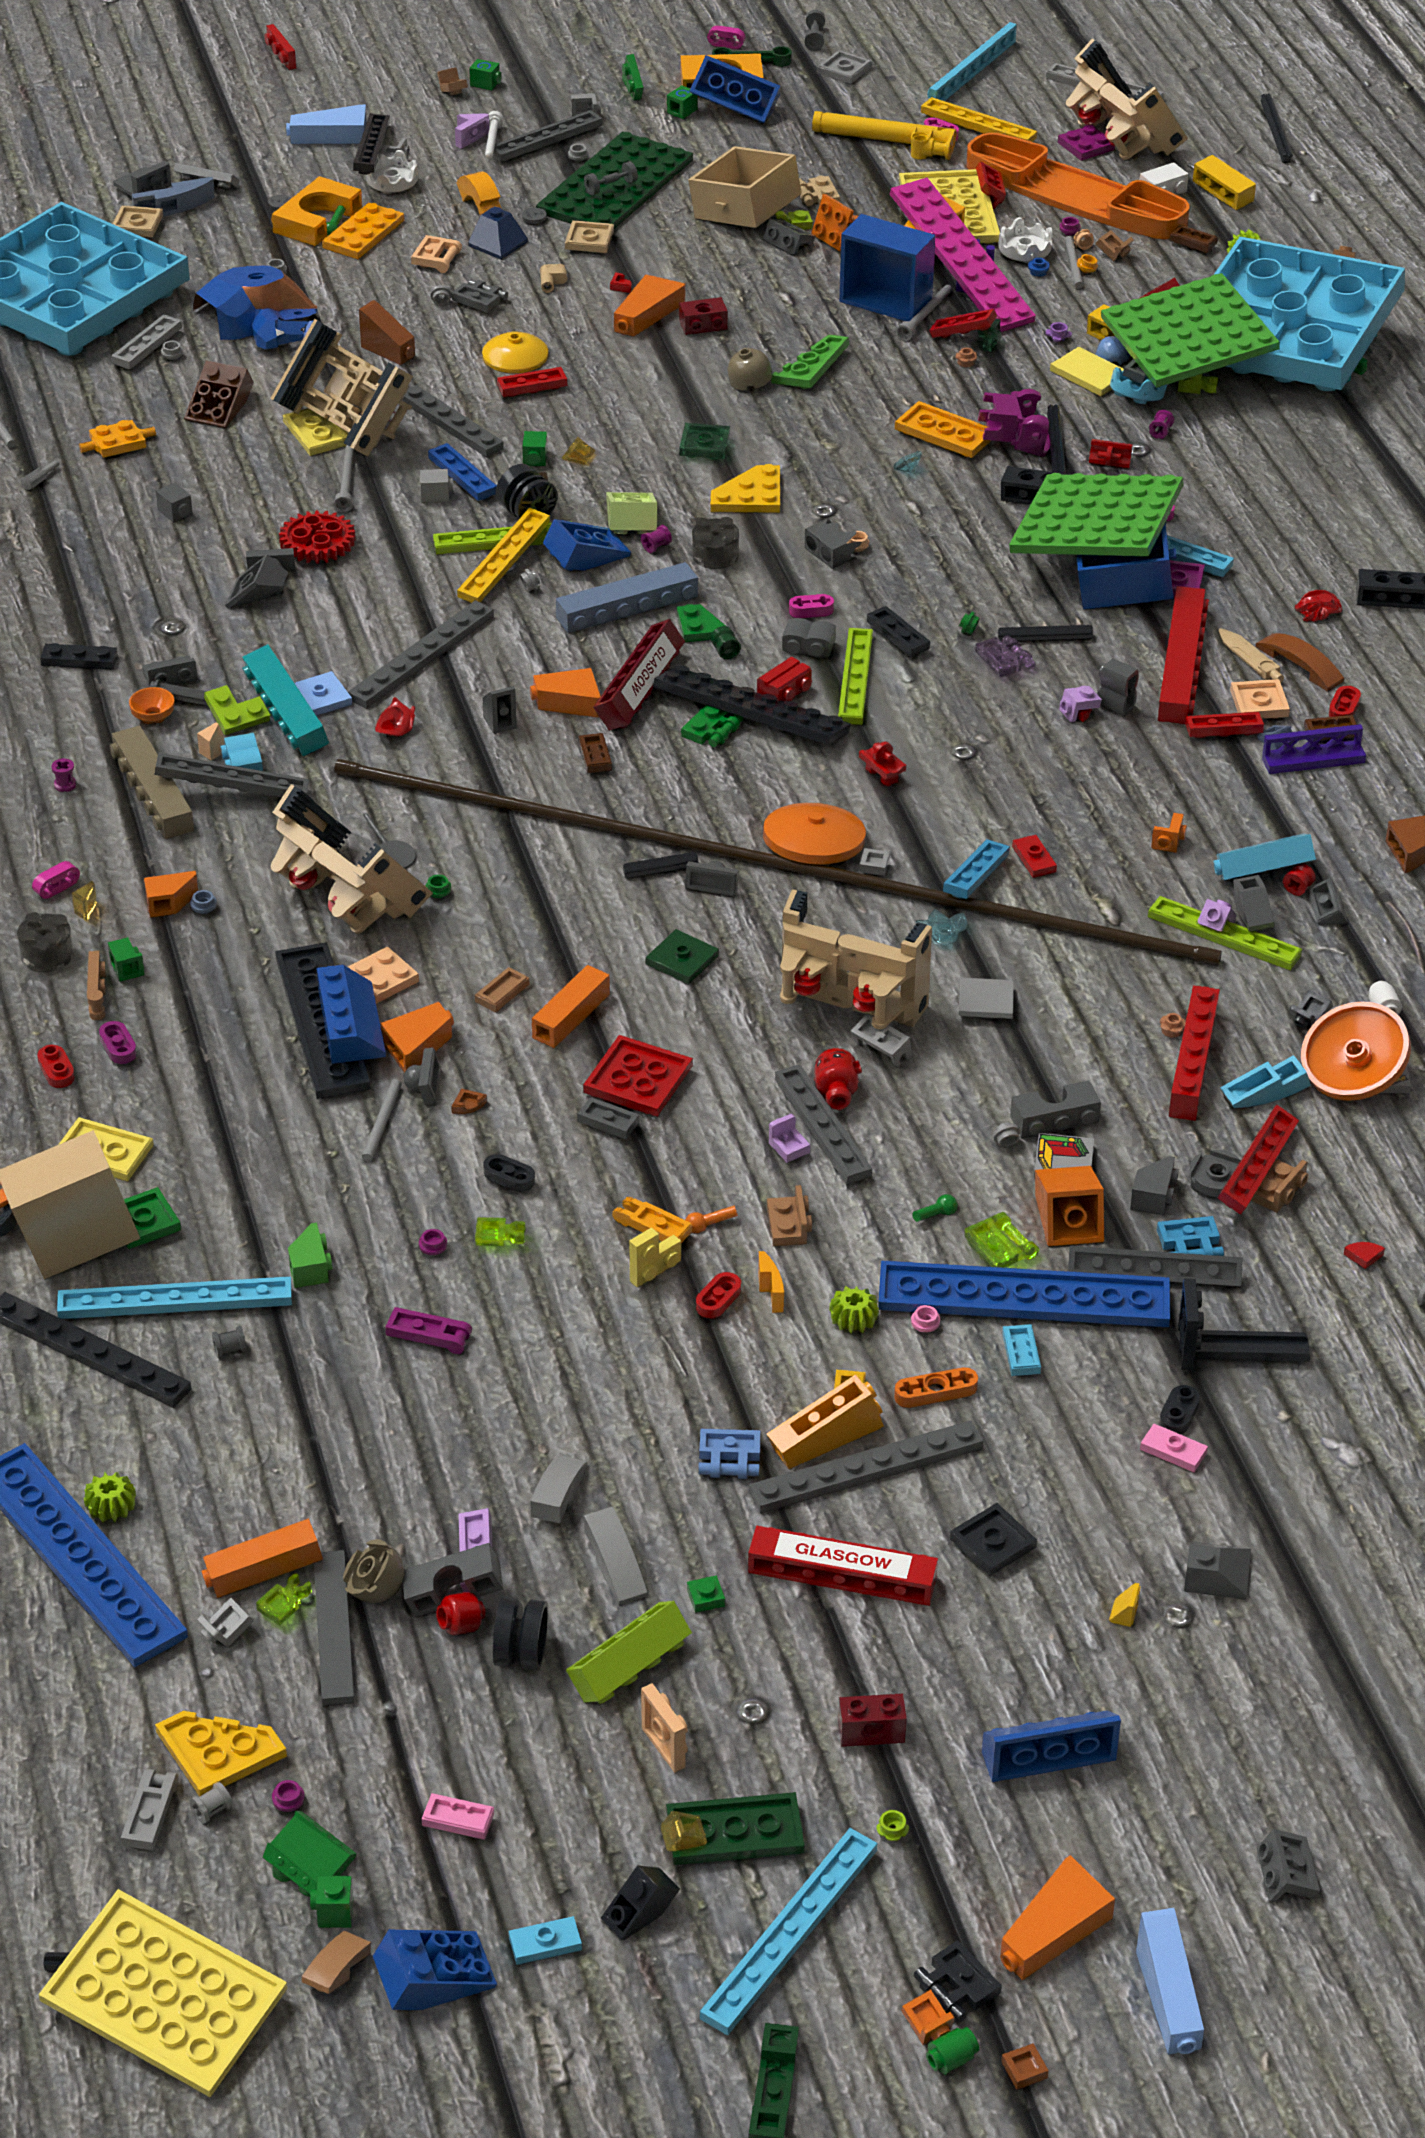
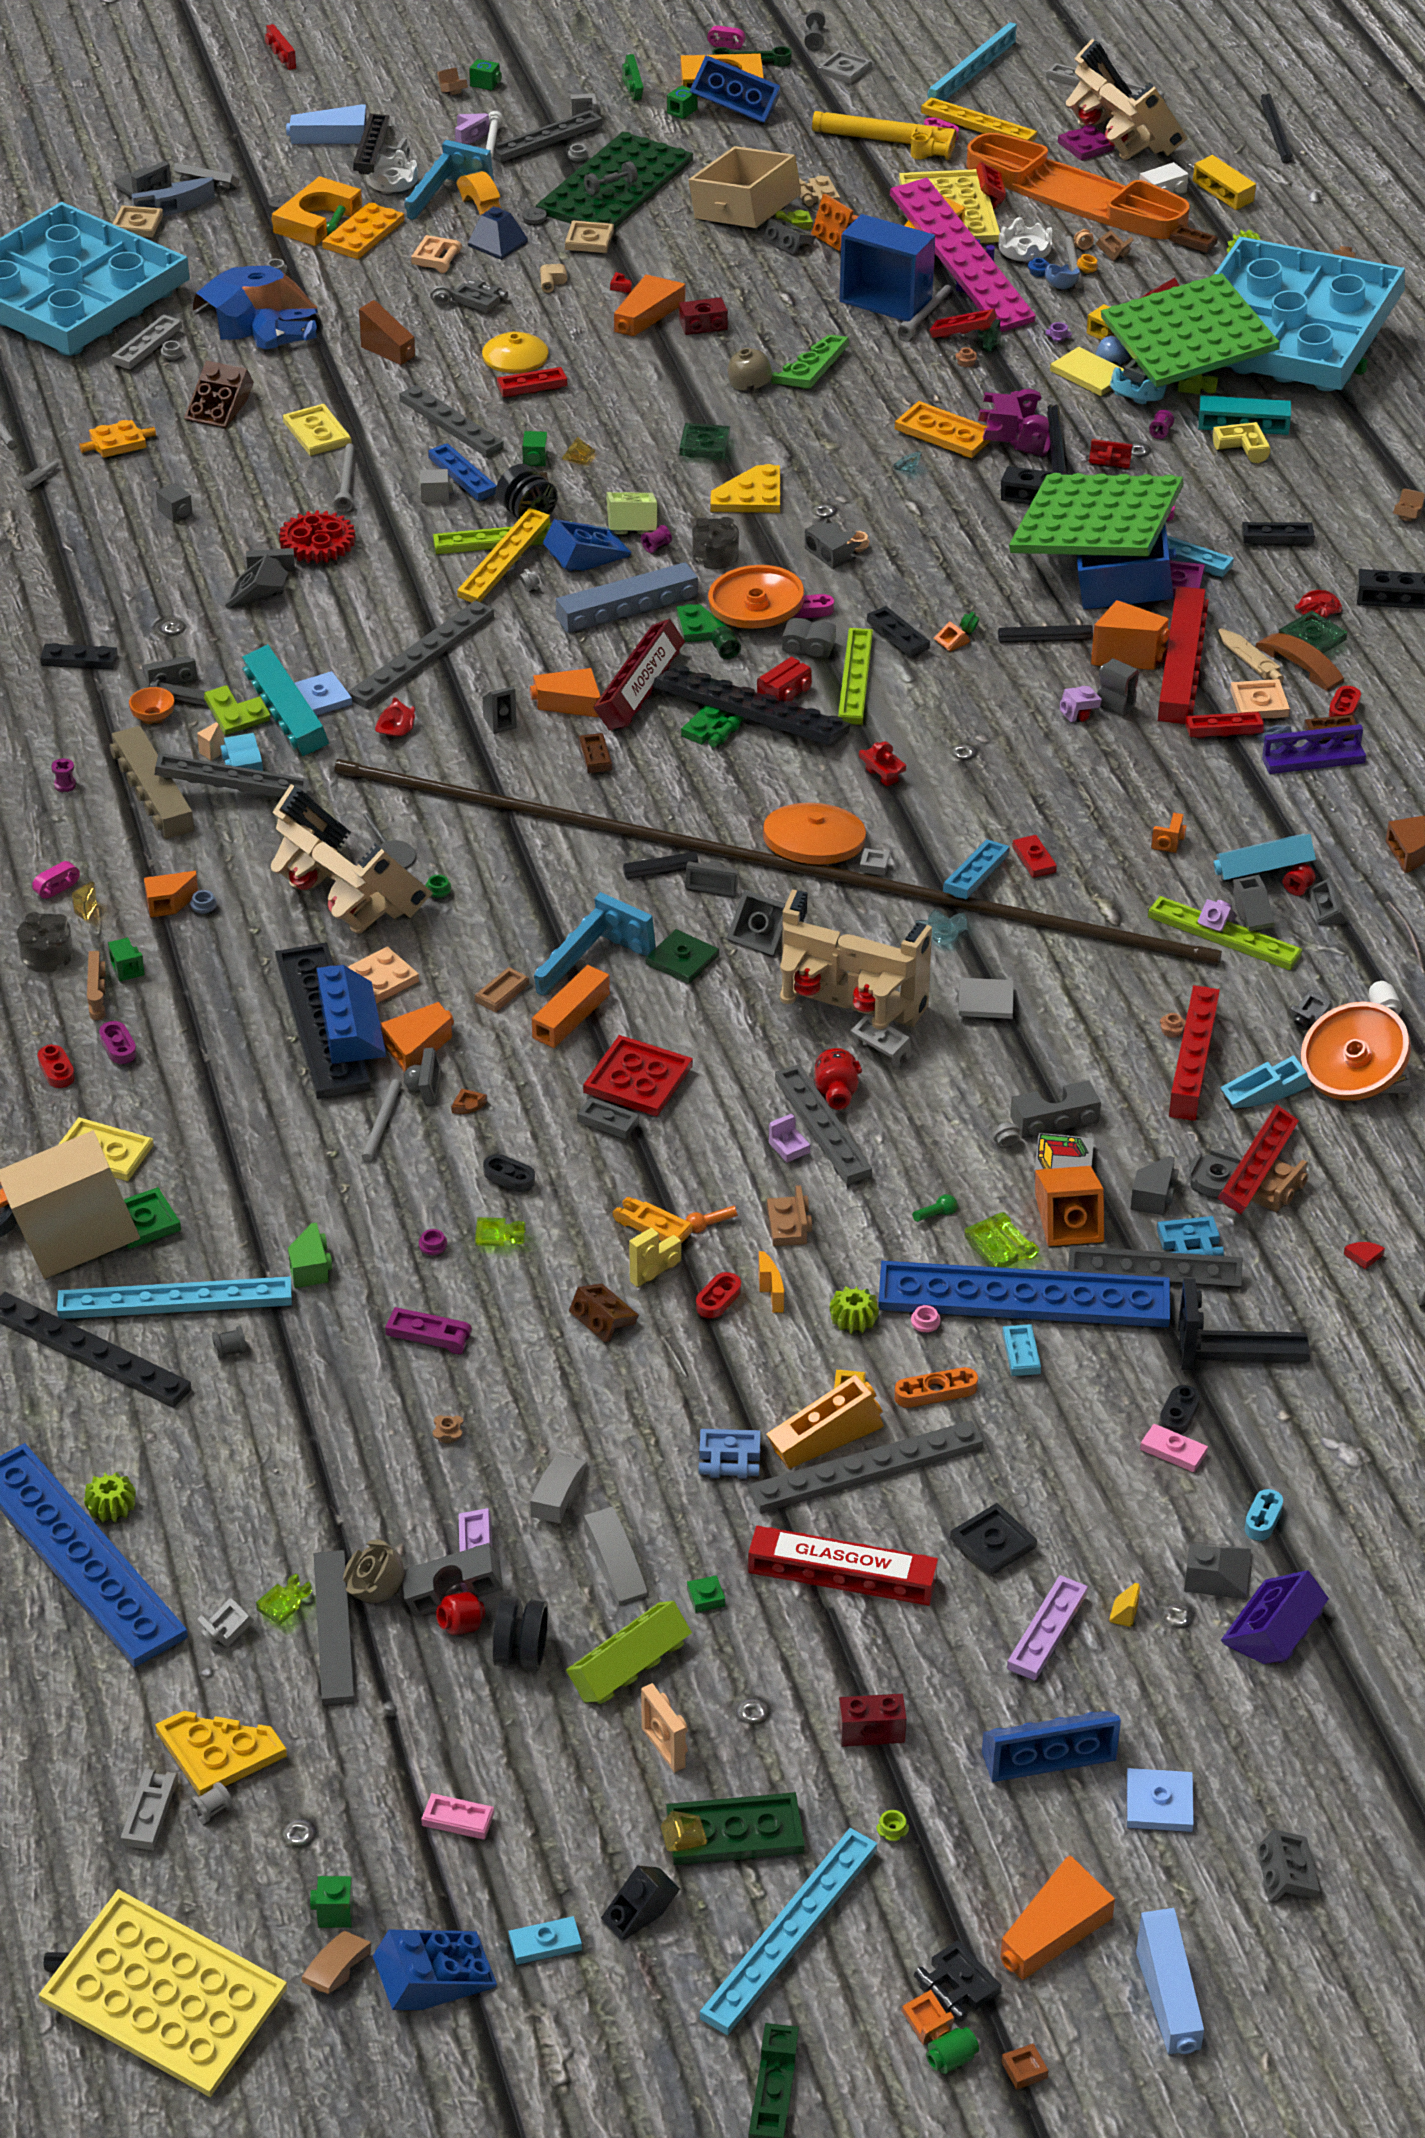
(261, 1558): orange brick -> none
(288, 1796): magenta plate -> none
(305, 1852): green slope -> none
(345, 387): tan container -> none
(447, 1428): none -> medium nougat plate
(455, 161): none -> dark azure bracket
(601, 1310): none -> reddish brown bracket
(609, 919): none -> dark azure bracket
(756, 596): none -> orange dish
(757, 922): none -> dark grey slope
(951, 637): none -> orange slope
(1004, 656): clear purple plate -> none
(1047, 1627): none -> lavender plate
(1062, 276): none -> medium blue hair
(1070, 226): magenta plate -> none
(1130, 637): none -> orange slope
(1159, 1800): none -> light blue plate
(1243, 435): none -> light yellow brick
(1258, 1513): none -> medium azure beam
(1271, 415): none -> teal brick
(1277, 1617): none -> dark purple slope
(1278, 533): none -> black plate
(1316, 631): none -> clear green plate
(1410, 505): none -> medium nougat bracket

